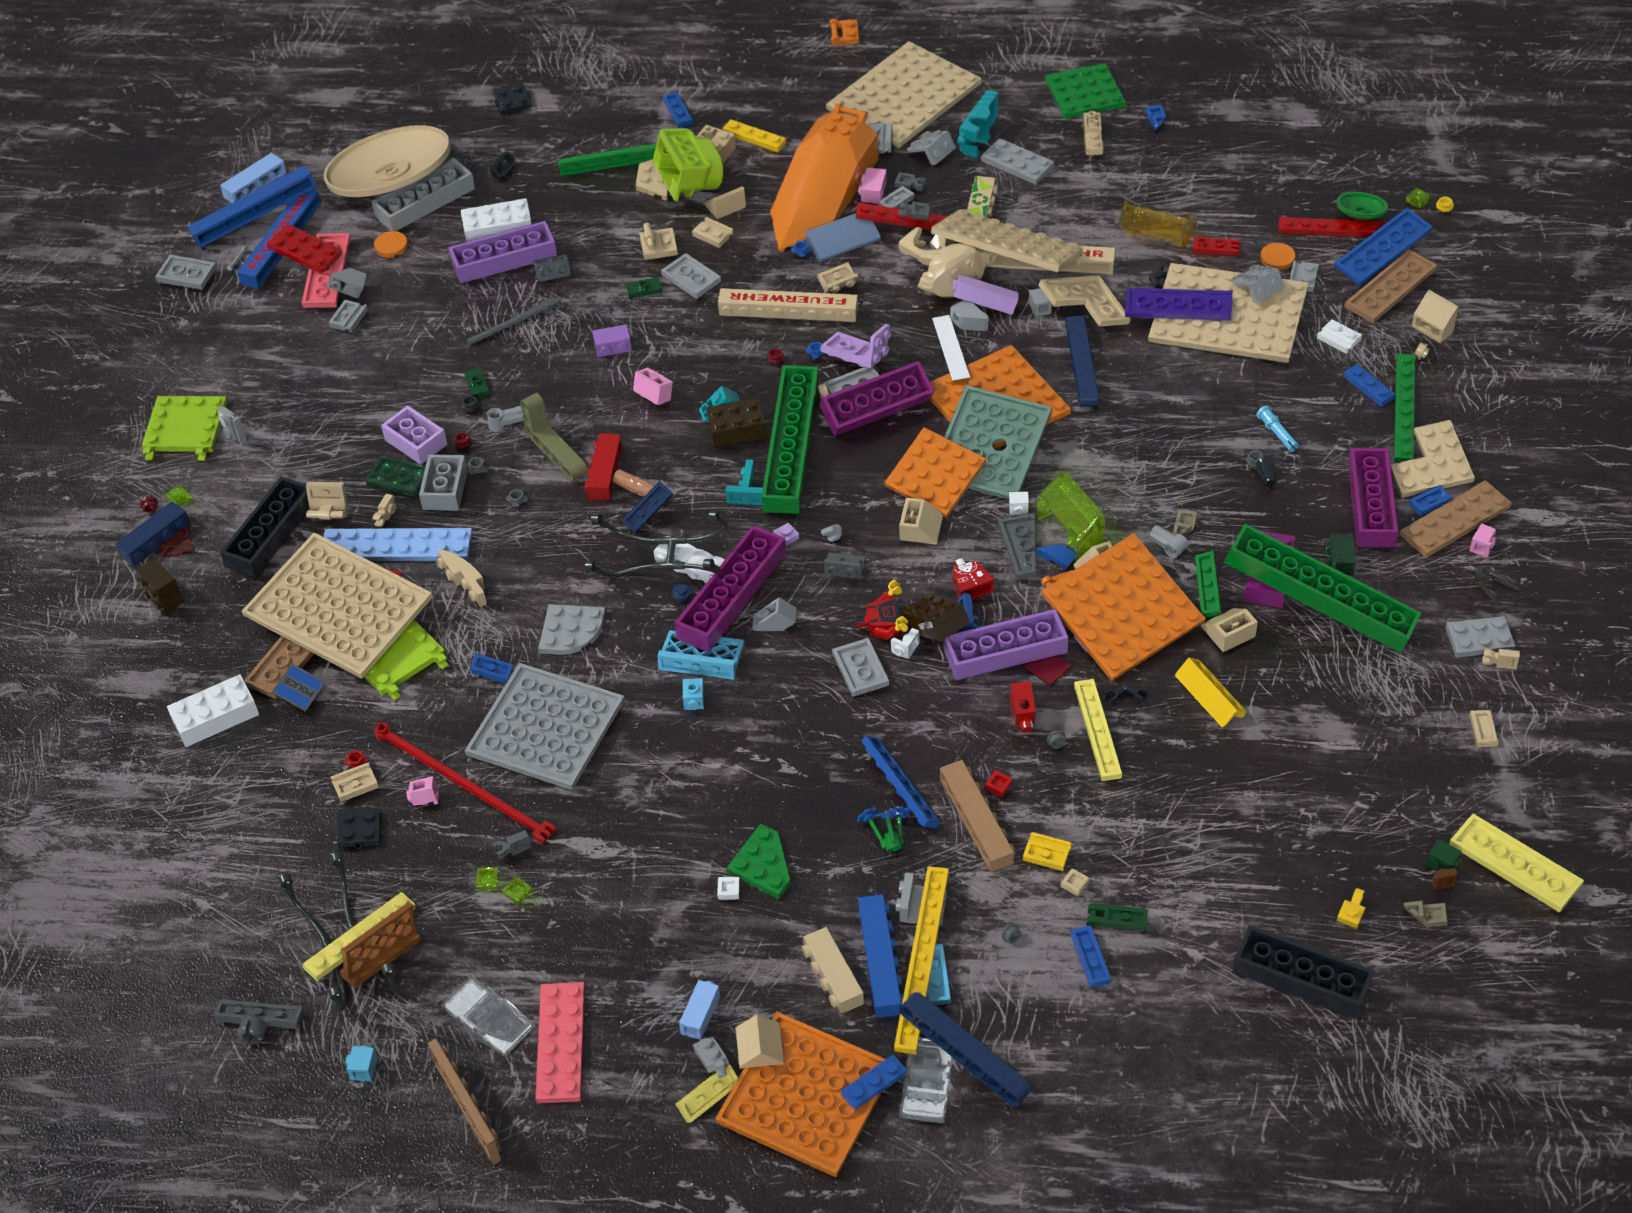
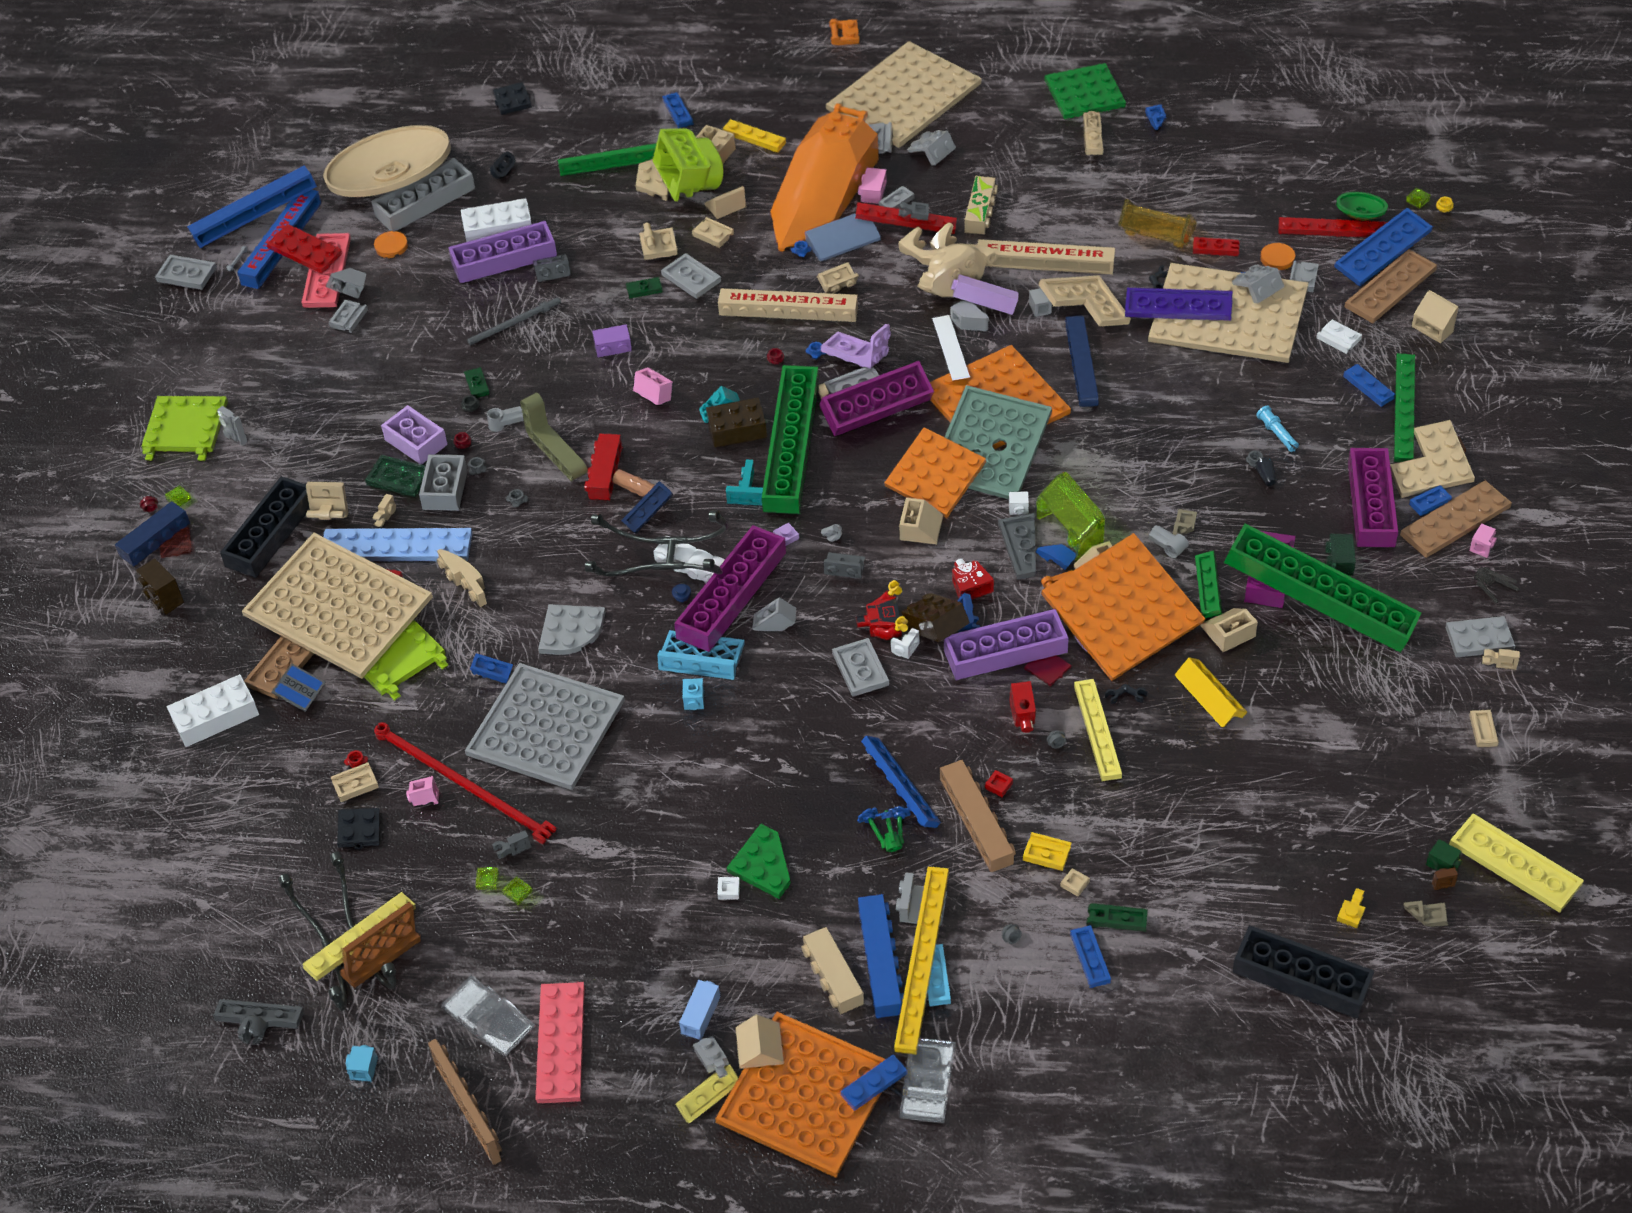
(253, 178): light blue brick -> none
(909, 182): dark grey plate -> none
(965, 1049): dark blue beam -> none
(978, 124): teal piece -> none
(1008, 240): tan plate -> none
(1017, 161): light grey plate -> none
(1421, 350): tan plate -> none

